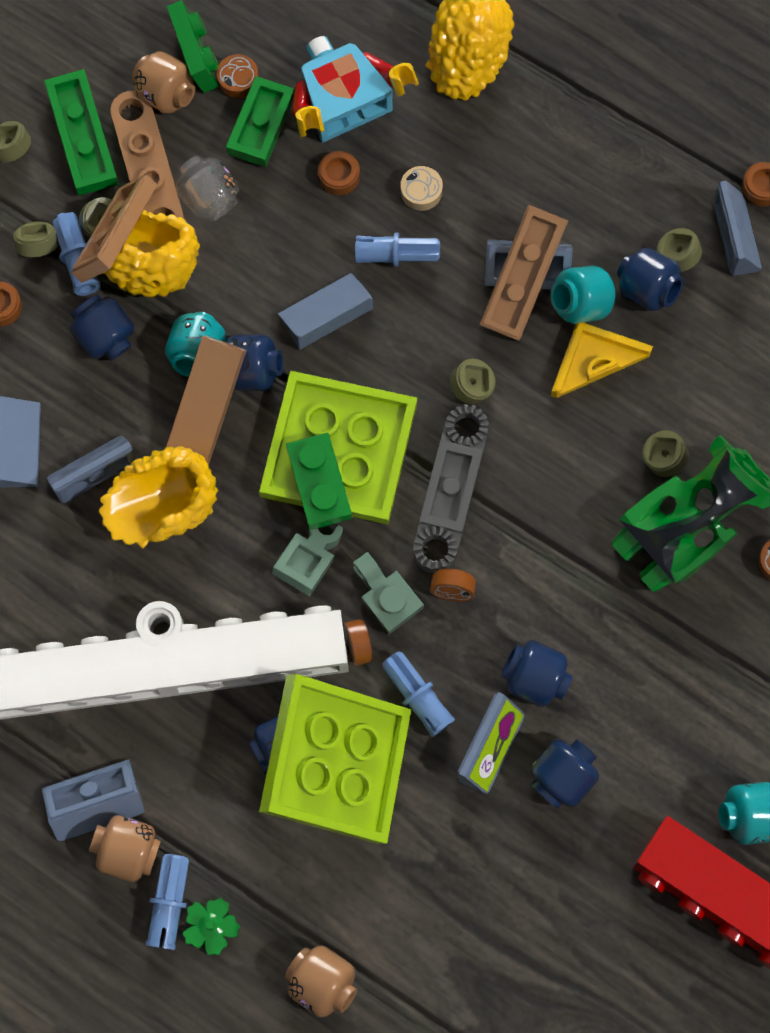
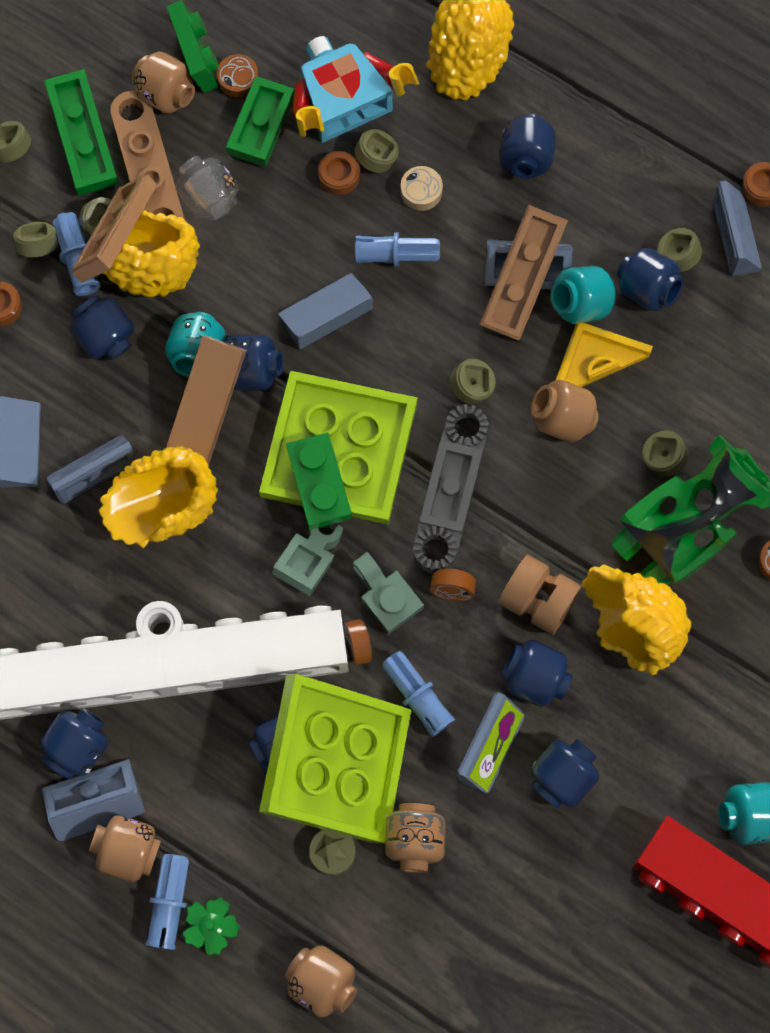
(73, 743): none -> dark blue head
(332, 853): none -> olive tile
(376, 151): none -> olive tile
(415, 837): none -> medium nougat head
(527, 146): none -> dark blue head
(527, 584): none -> medium nougat wheel
(564, 411): none -> medium nougat head
(638, 617): none -> yellow piece

